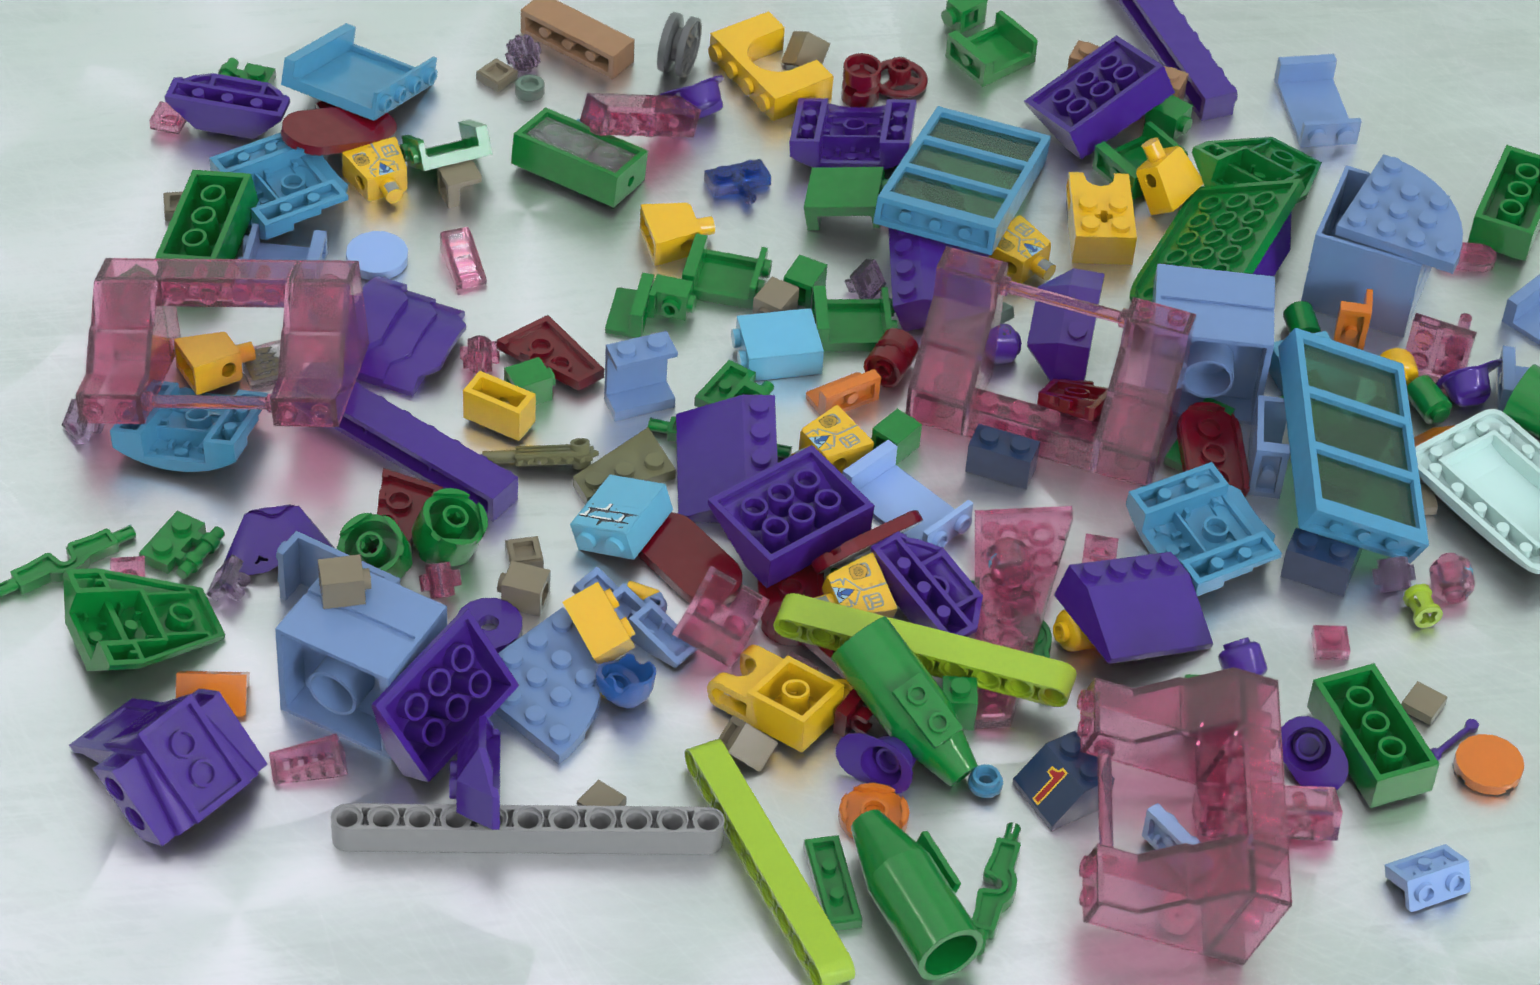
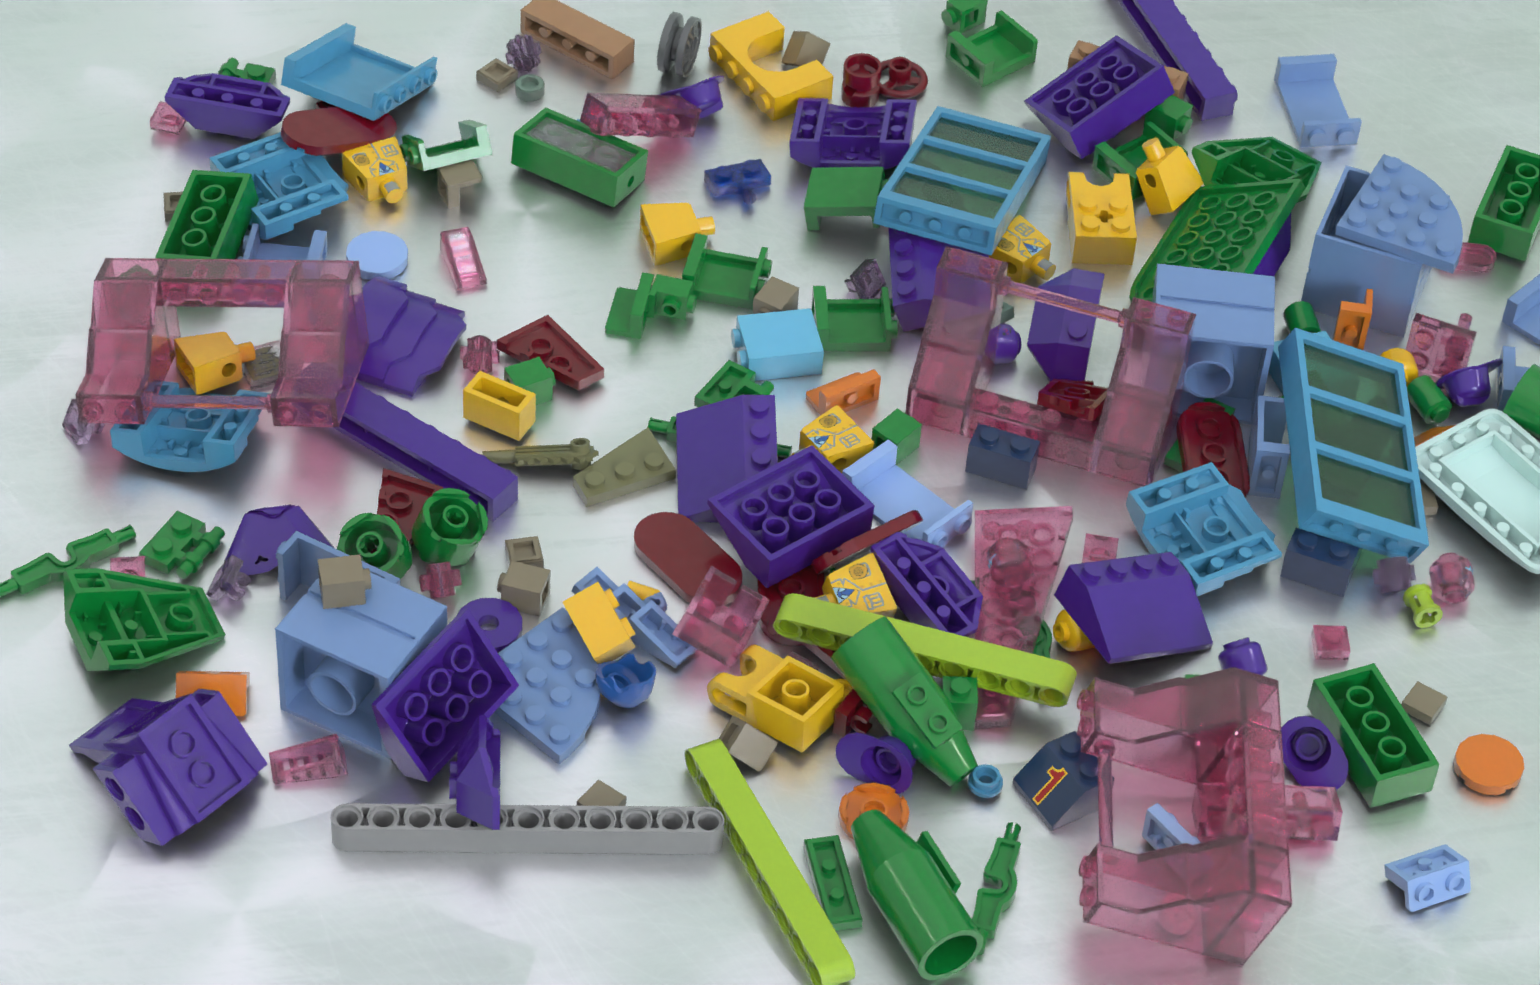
(621, 517): medium azure brick -> none
(638, 376): medium blue panel -> none
(806, 274): green brick -> none
(892, 356): dark red wheel -> none
(1471, 726): dark purple hinge -> none

